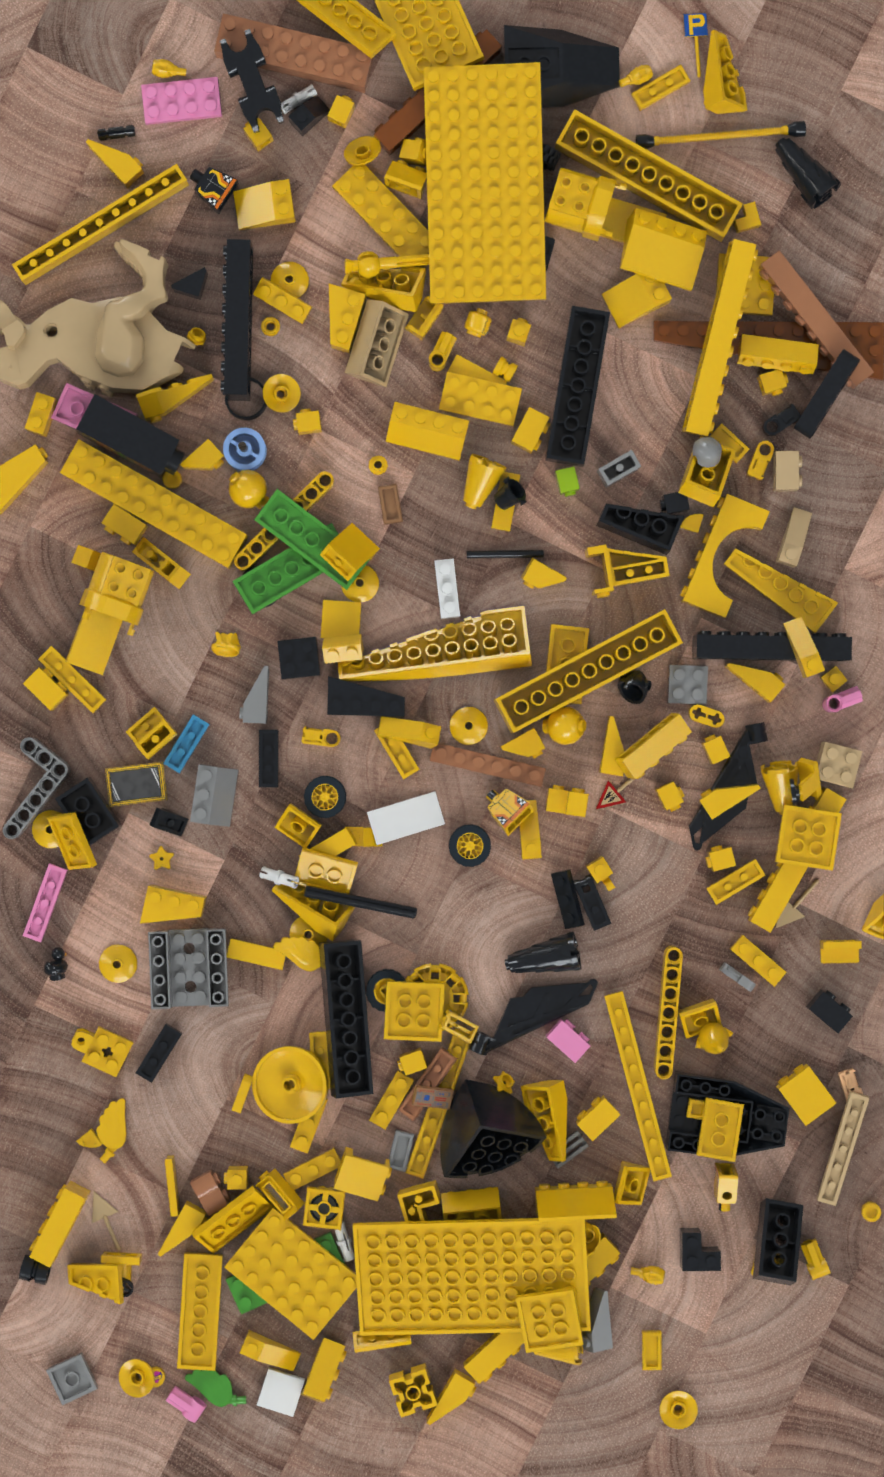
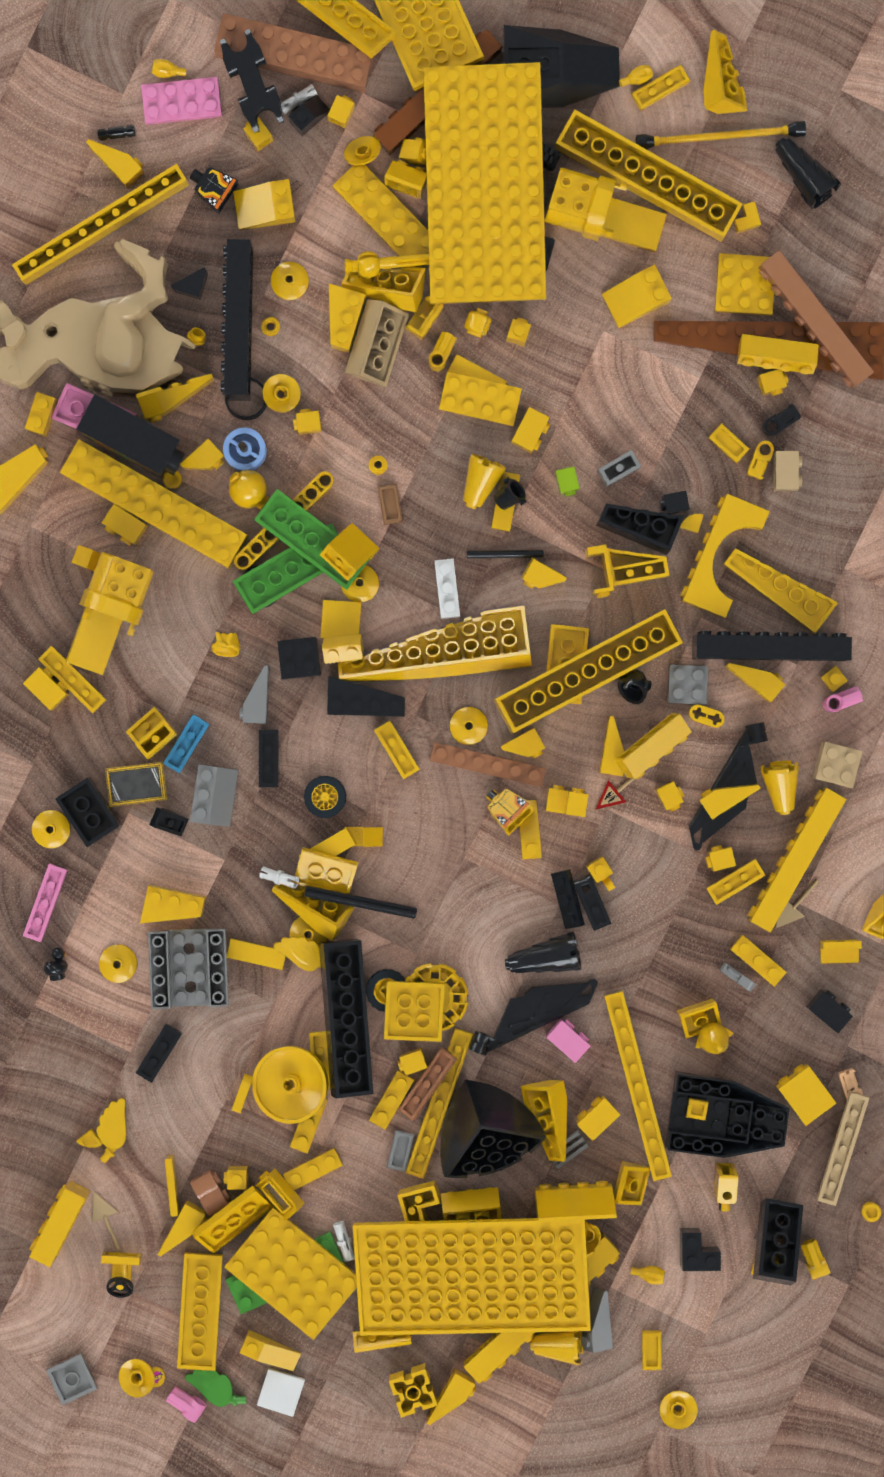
(34, 1270): black wheel -> none
(39, 789): light grey beam -> none
(72, 841): yellow tile -> none
(93, 1046): yellow plate -> none
(98, 1278): yellow wing -> none
(156, 858): yellow plate -> none
(161, 563): yellow slope -> none
(282, 300): yellow plate -> none
(298, 825): yellow slope -> none
(318, 737): yellow piece -> none
(324, 1207): yellow piece -> none
(324, 1370): yellow wedge -> none
(361, 1176): yellow panel -> none
(405, 818): white sticker -> none
(409, 731): yellow slope -> none
(427, 431): yellow slope -> none
(432, 1097): medium nougat tile -> none
(446, 1020): yellow tile -> none
(469, 845): black wheel -> none
(504, 1077): yellow plate -> none
(505, 369): yellow wheel -> none
(549, 1320): yellow plate -> none
(564, 726): yellow brick -> none
(577, 386): black brick -> none
(662, 249): yellow slope -> none
(670, 1021): yellow beam -> none
(696, 26): piece -> none
(706, 483): yellow brick -> none
(707, 451): light grey hair -> none
(715, 749): yellow brick -> none
(719, 337): yellow brick -> none
(720, 1129): yellow tile -> none
(794, 538): tan slope -> none
(803, 648): yellow slope -> none
(808, 837): yellow plate -> none
(809, 781): yellow piece -> none
(826, 393): black beam -> none

